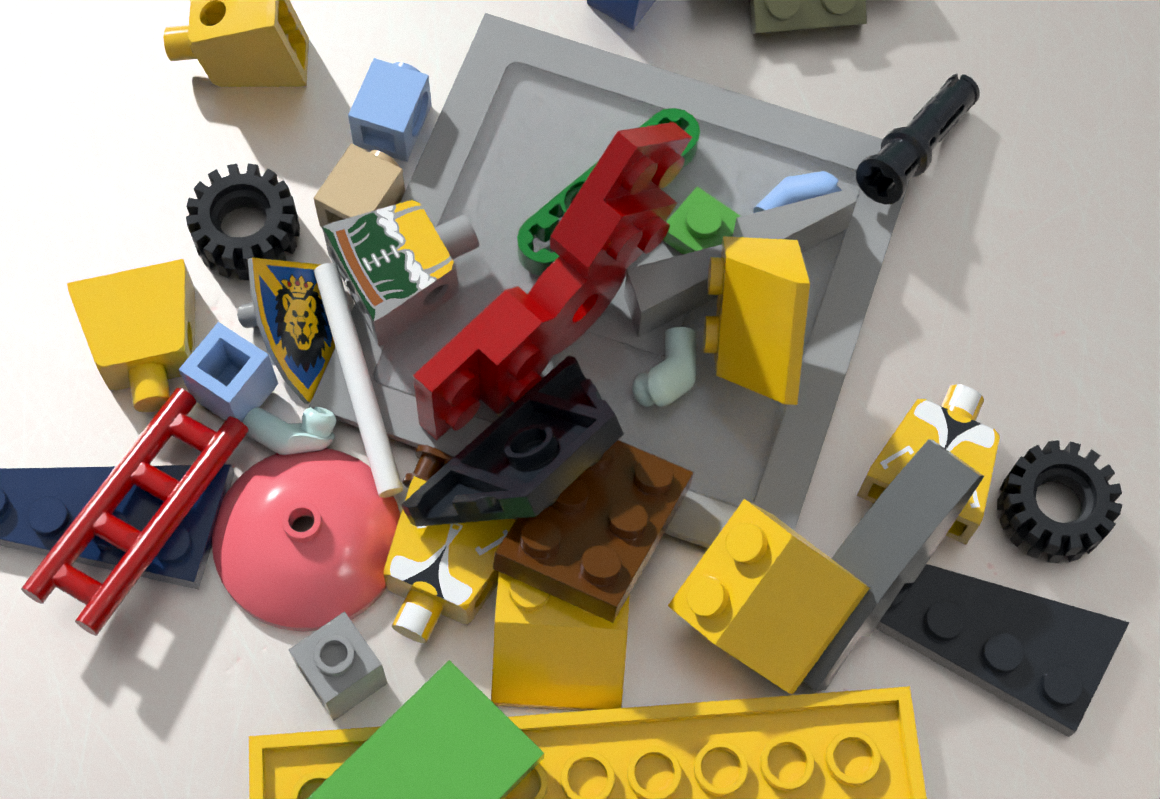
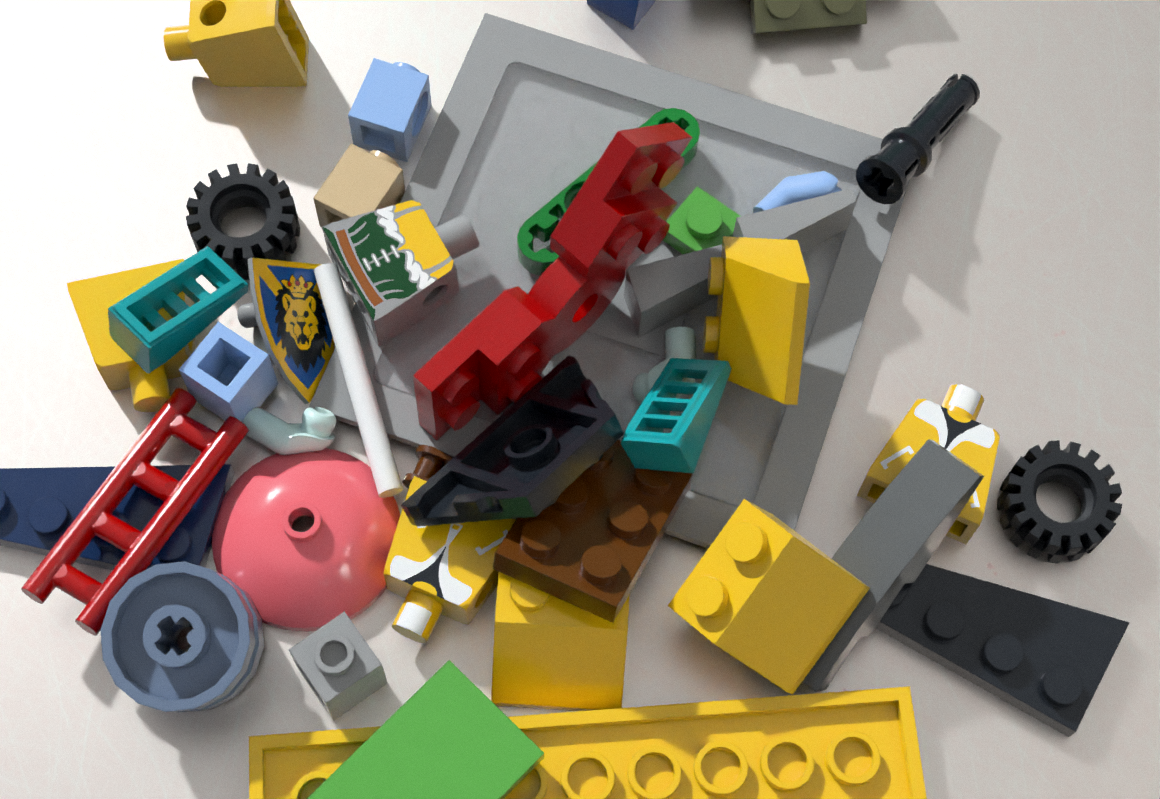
(144, 629): none -> sand blue wheel
(152, 339): none -> teal slope
(682, 447): none -> teal slope

